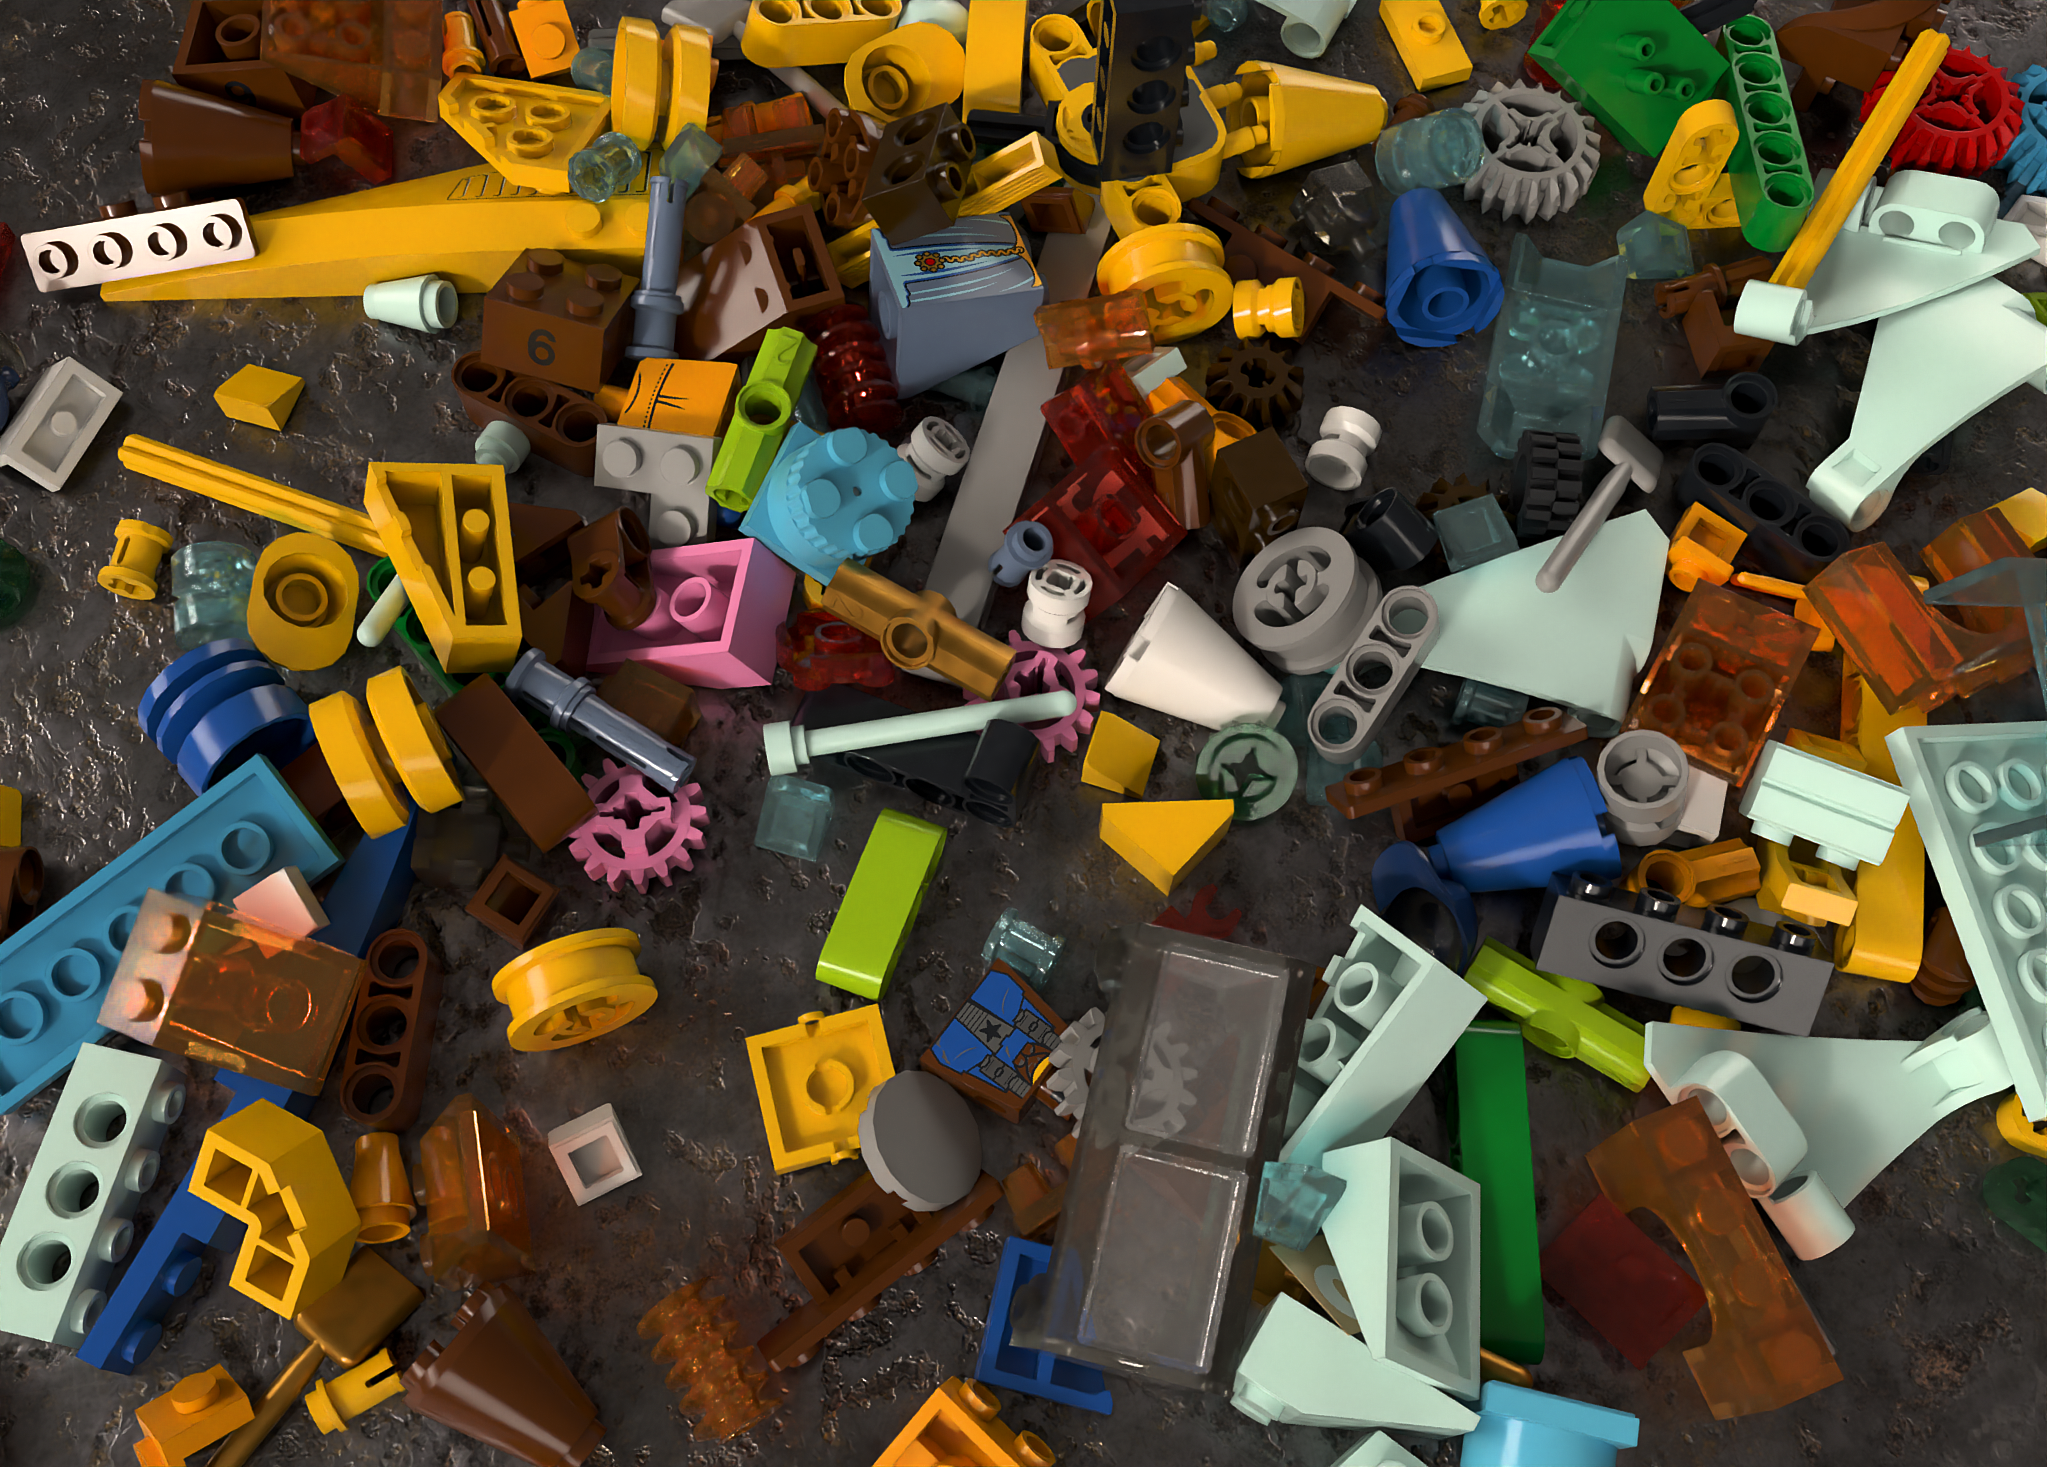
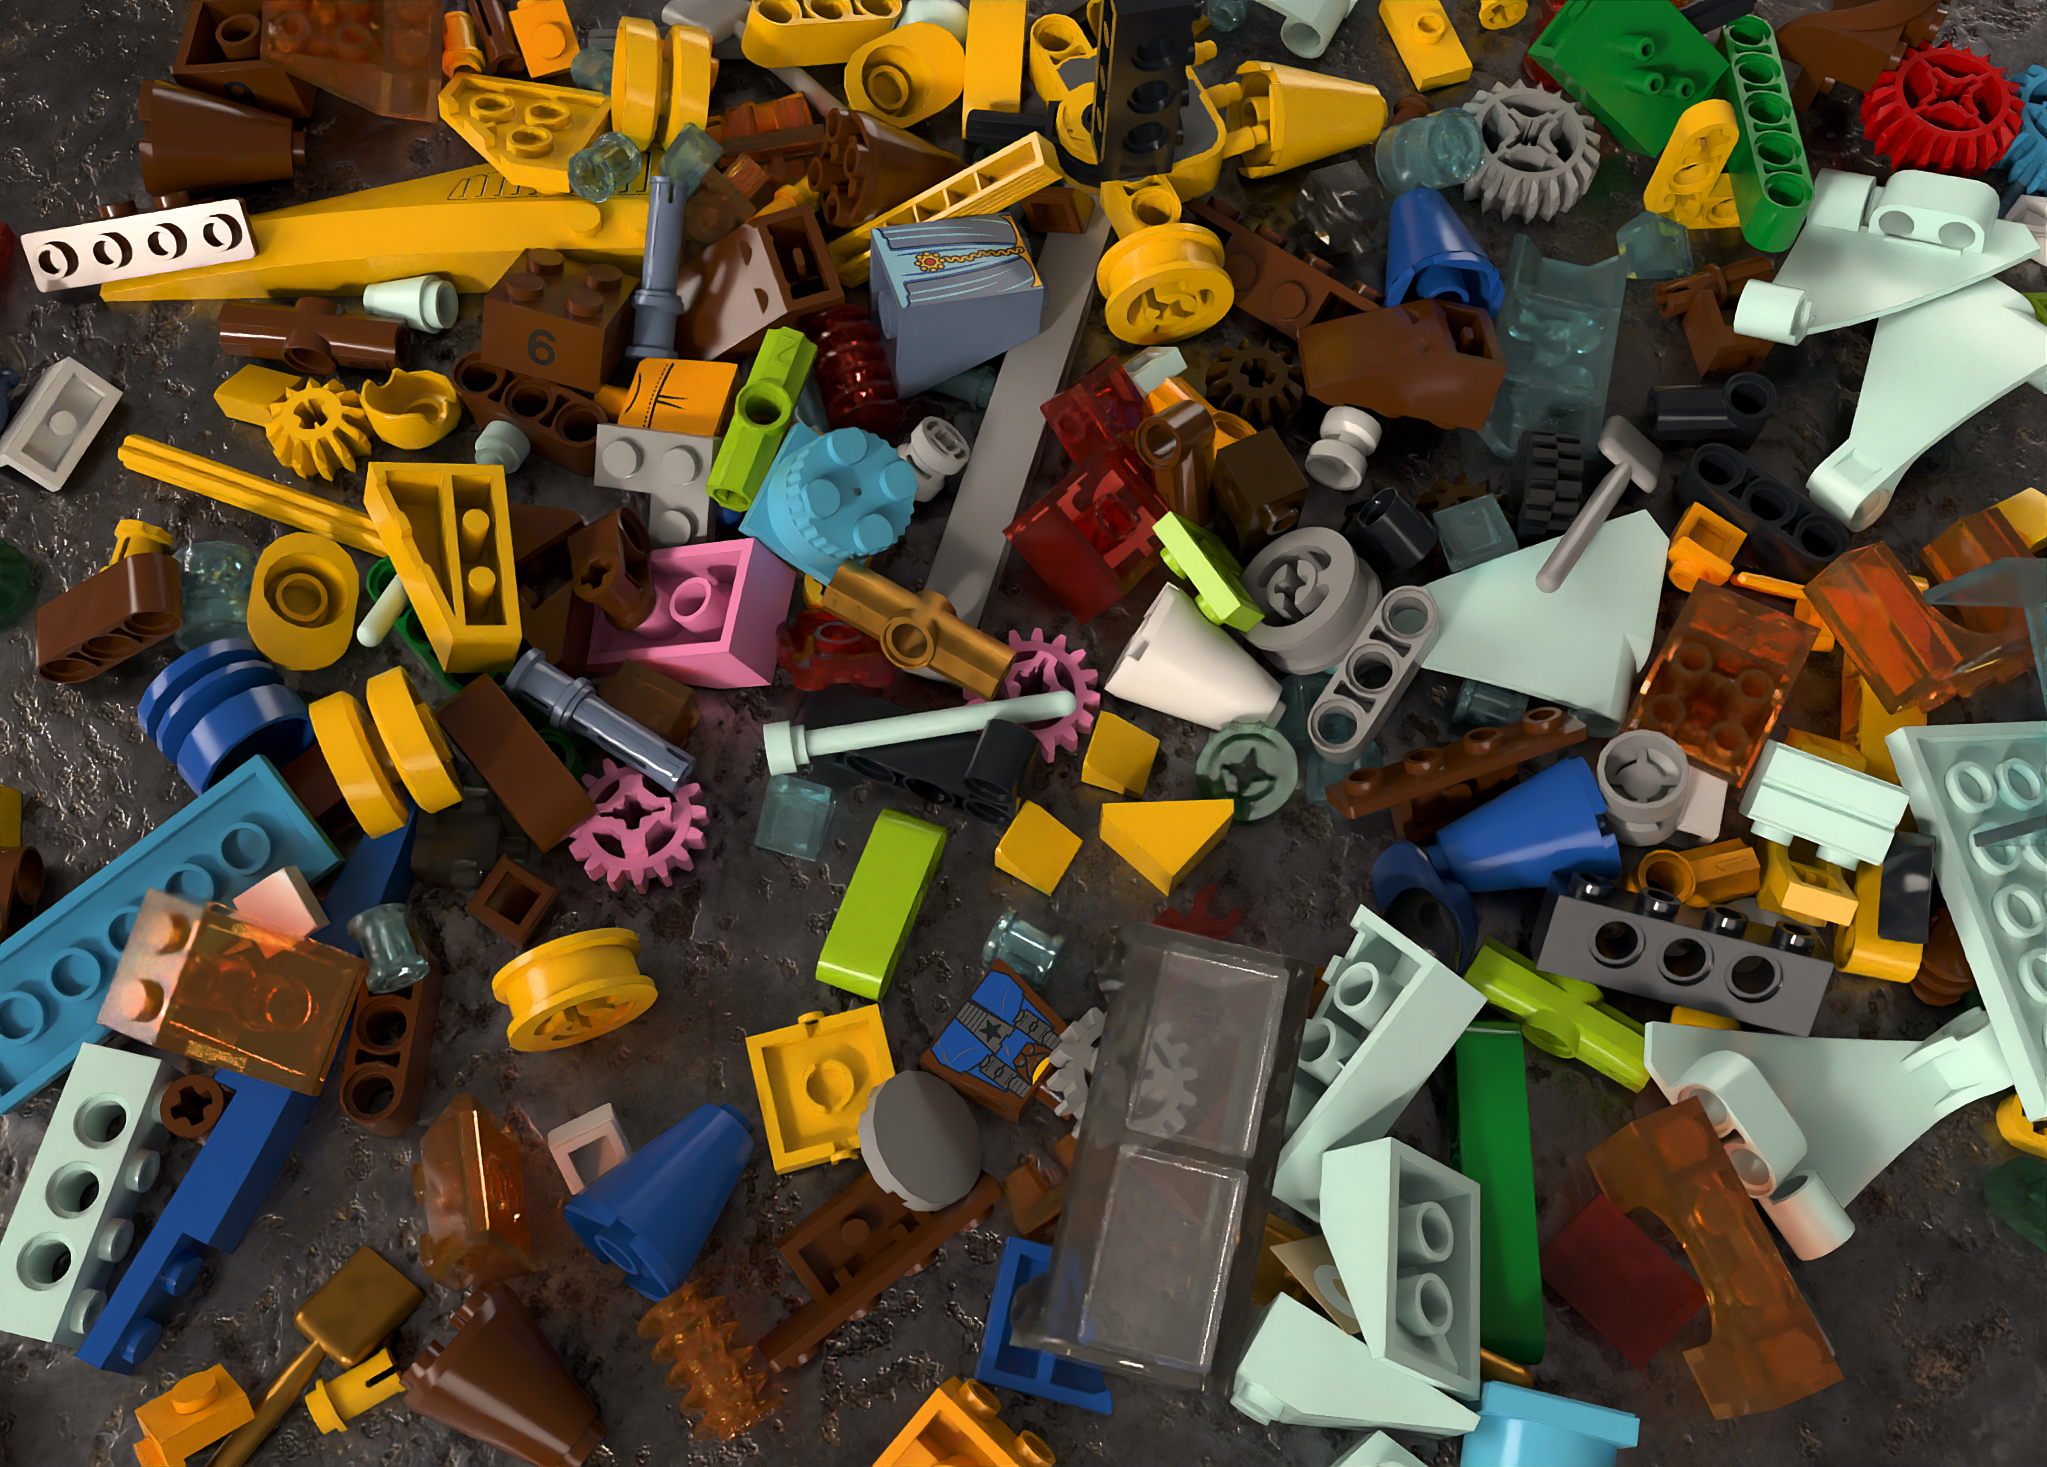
(109, 618): none -> reddish brown beam
(184, 1106): none -> reddish brown bush
(290, 1193): yellow brick -> none
(314, 336): none -> reddish brown piece
(319, 429): none -> yellow gear
(349, 133): clear red bracket -> none
(381, 1189): light orange cone -> none
(387, 948): none -> clear light blue bush
(412, 408): none -> yellow hair
(664, 1199): none -> blue cone
(919, 174): dark brown brick -> none
(1025, 548): sand blue pin -> none
(1037, 848): none -> yellow slope
(1056, 604): white wheel -> none
(1095, 329): clear orange hips -> none
(1212, 569): none -> lime plate
(1272, 308): yellow wheel -> none
(1295, 1203): clear light blue slope -> none
(1407, 360): none -> reddish brown slope
(1861, 160): yellow axle -> none
(1907, 888): none -> black hat

